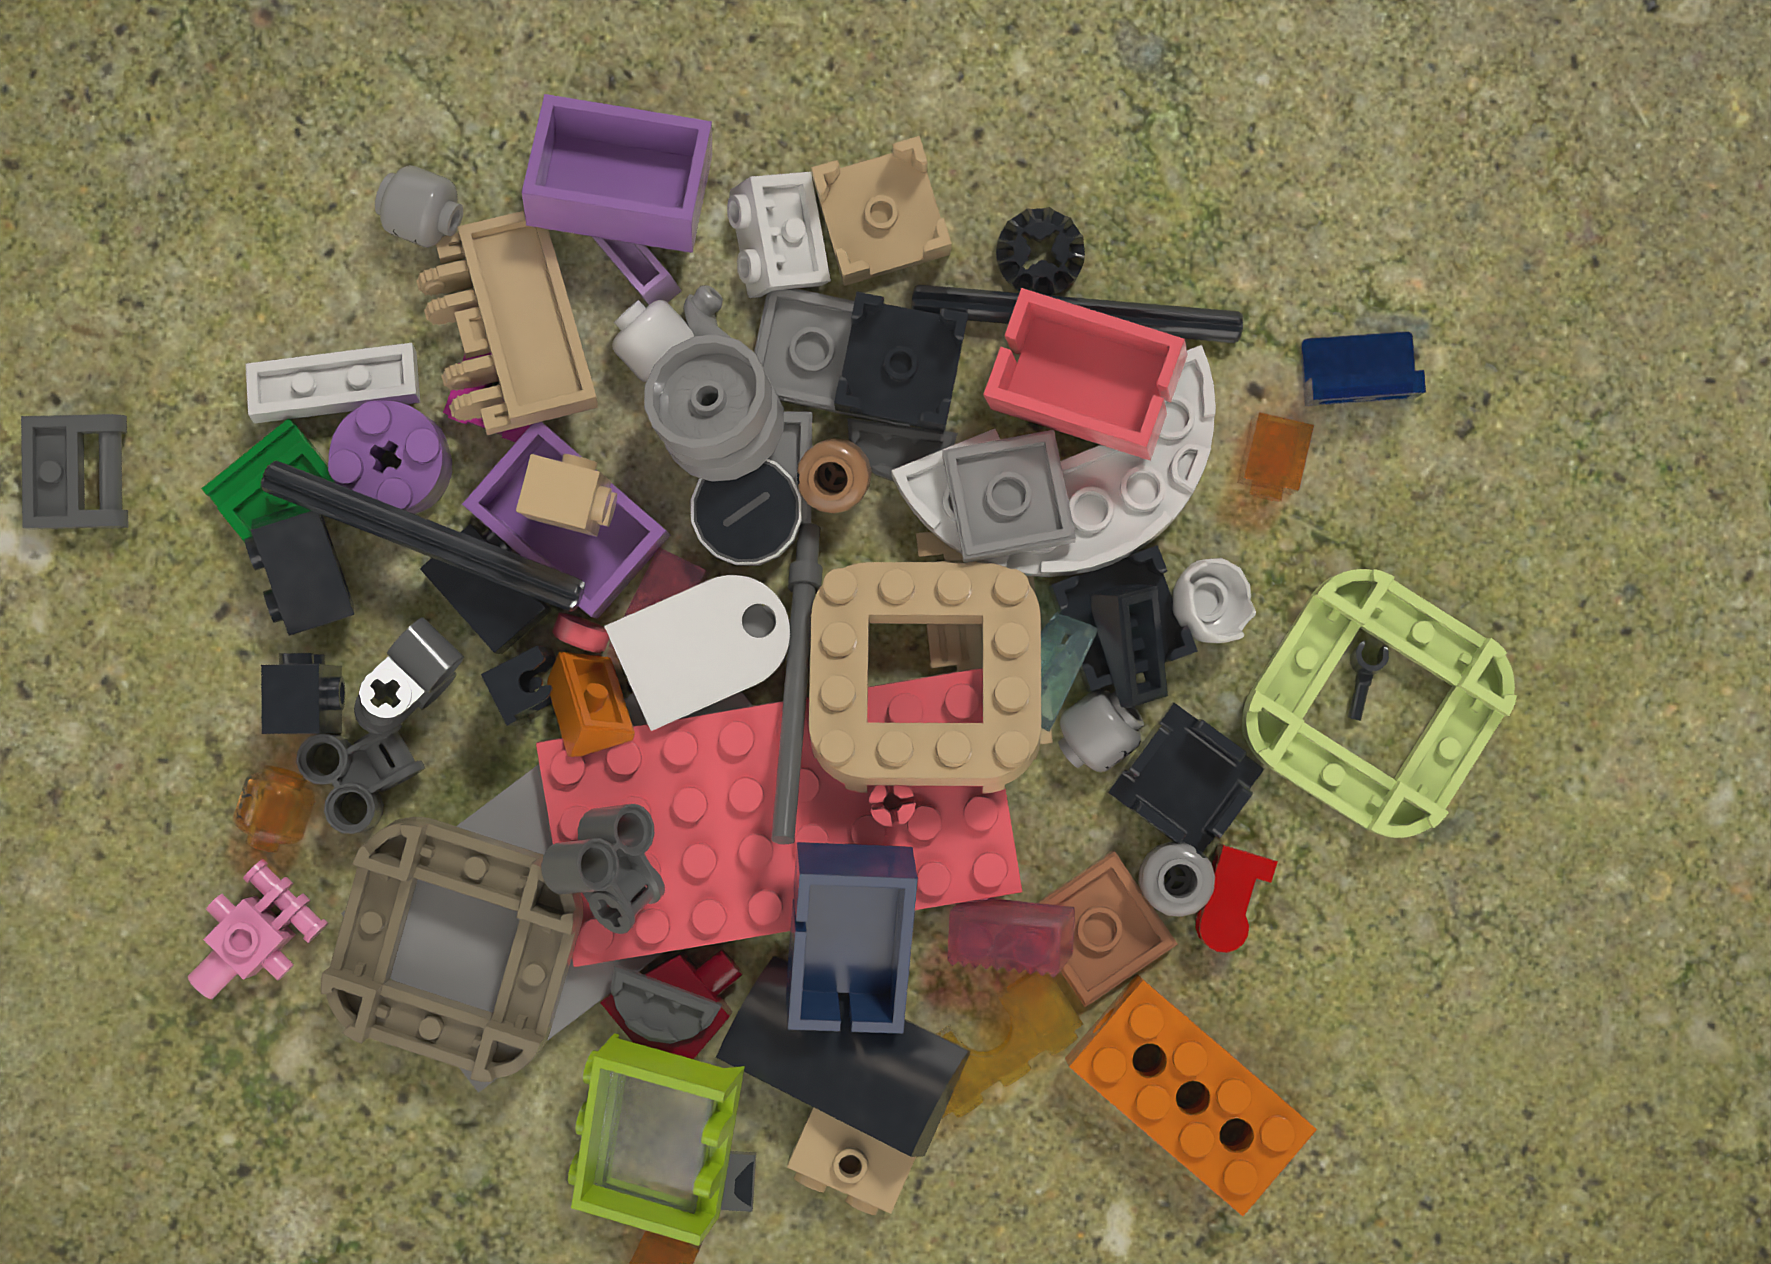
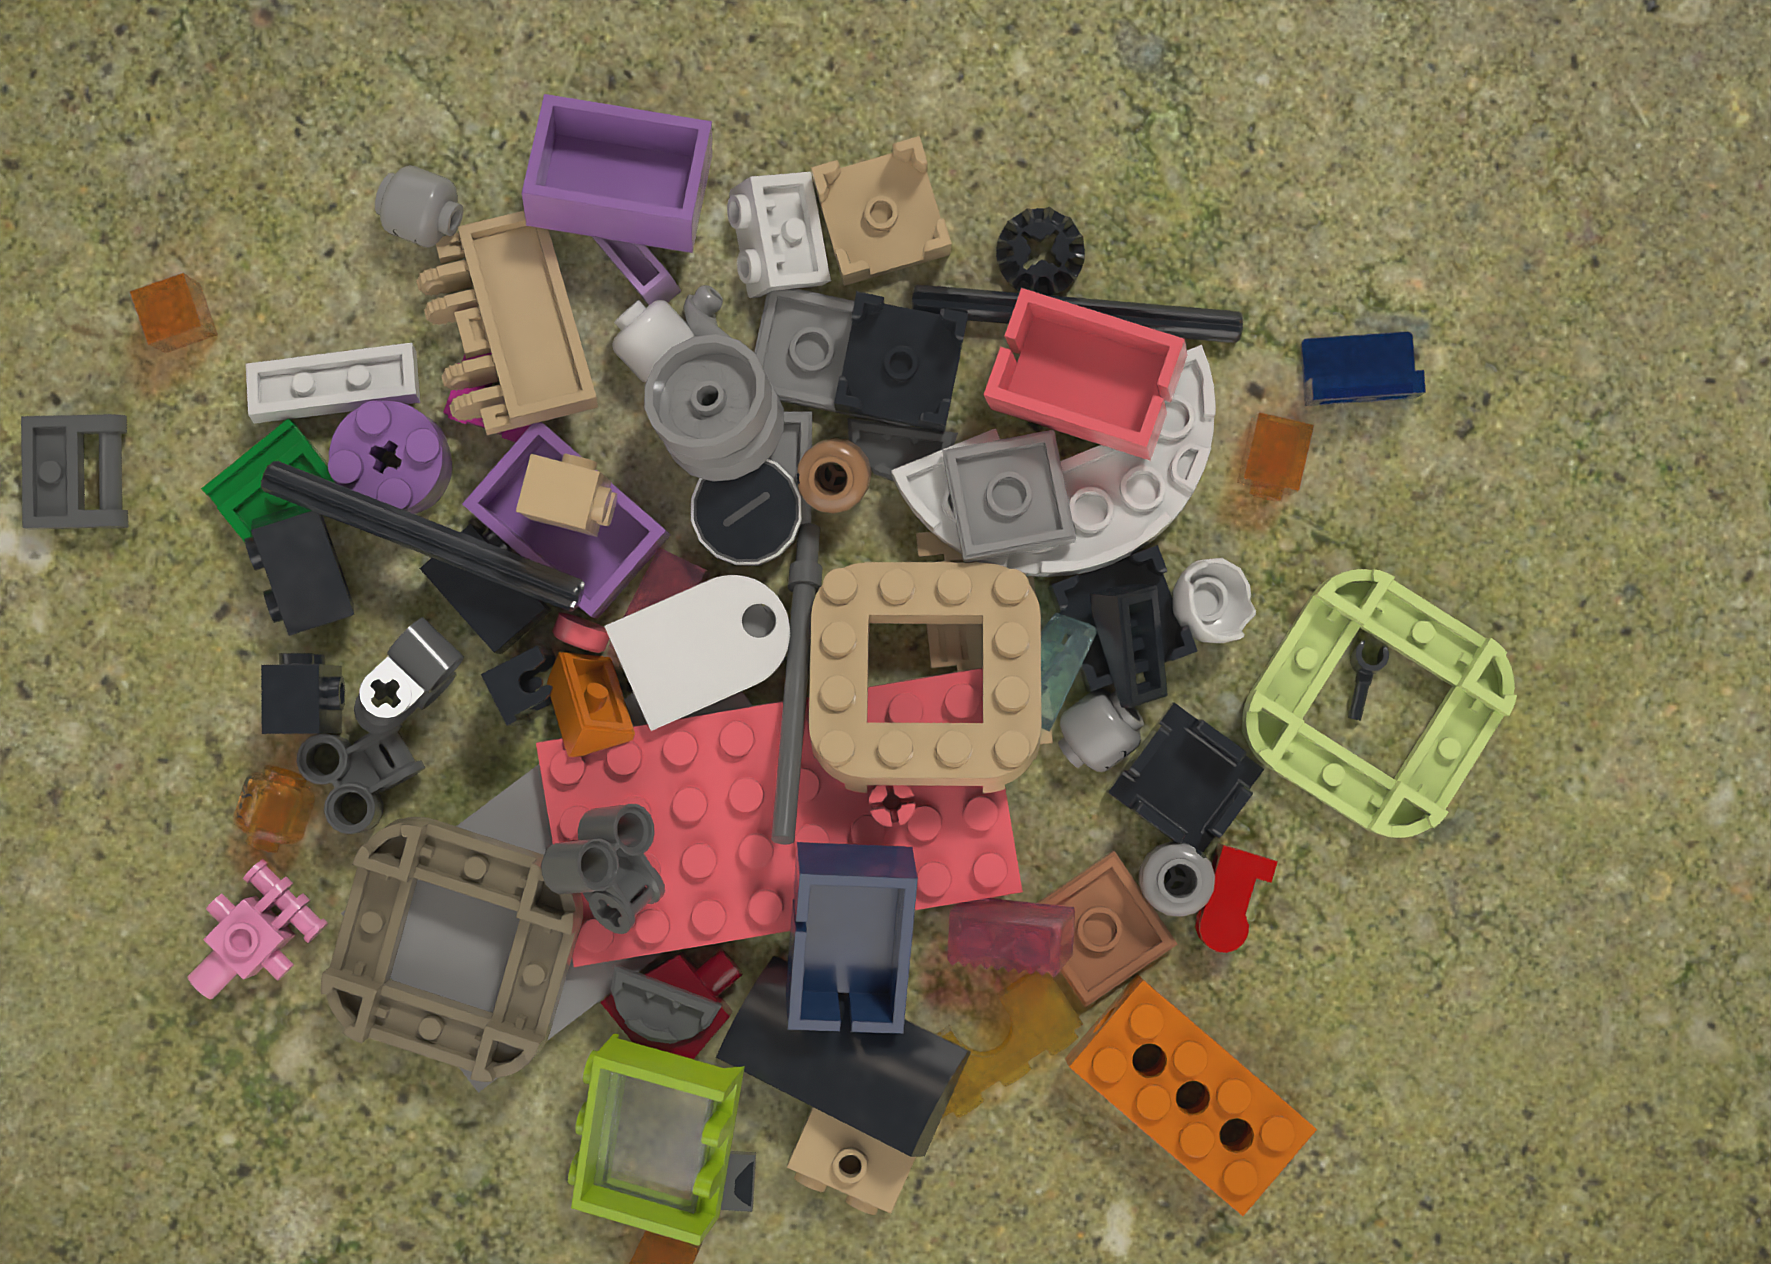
(173, 313): none -> clear orange brick

